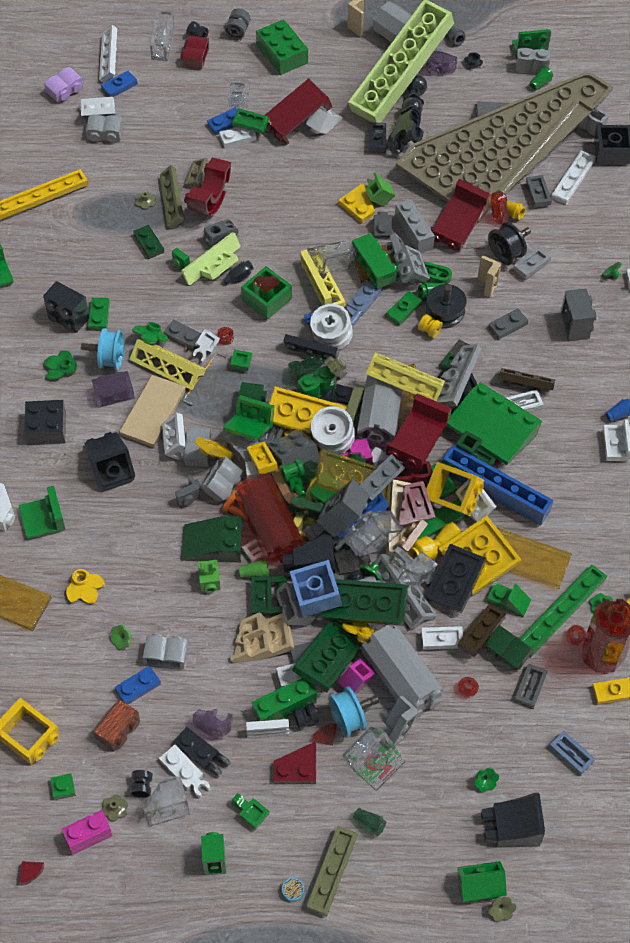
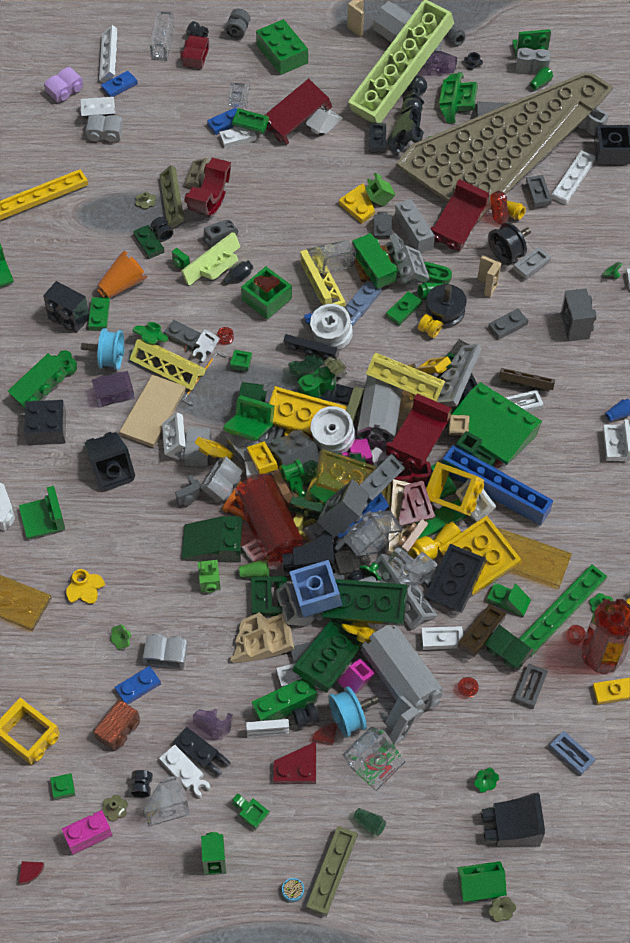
(38, 381): none -> green brick
(120, 276): none -> orange cone
(162, 230): none -> black wheel
(434, 365): none -> yellow plate
(457, 96): none -> green plate
(458, 424): none -> tan tile

